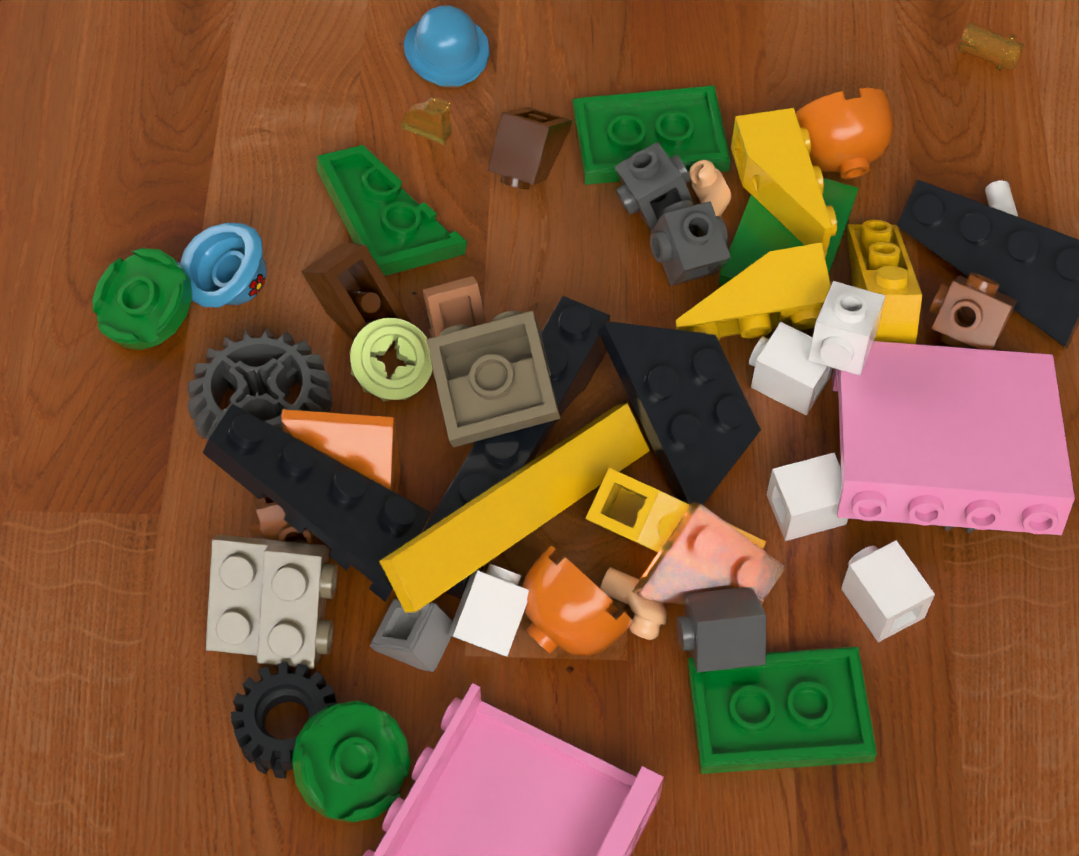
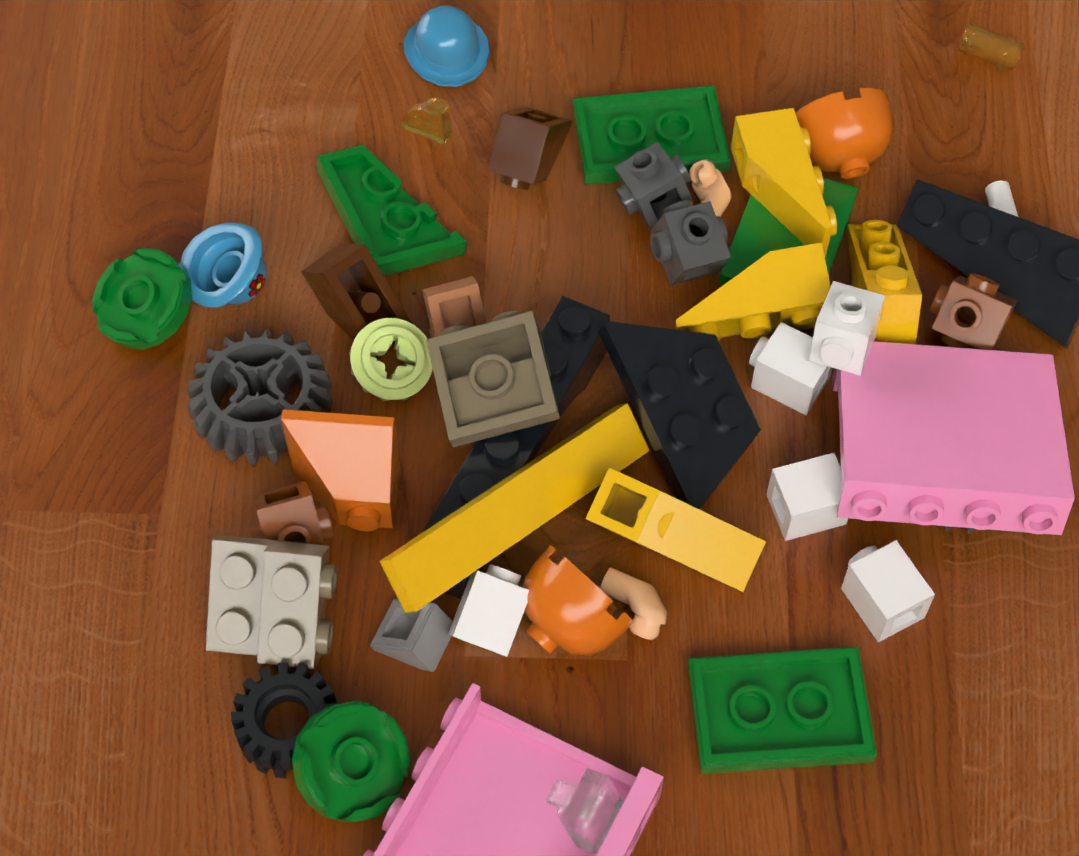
(318, 494): black wing -> none
(586, 809): none -> clear tile
(707, 557): clear orange wing -> none
(723, 629): dark grey brick -> none

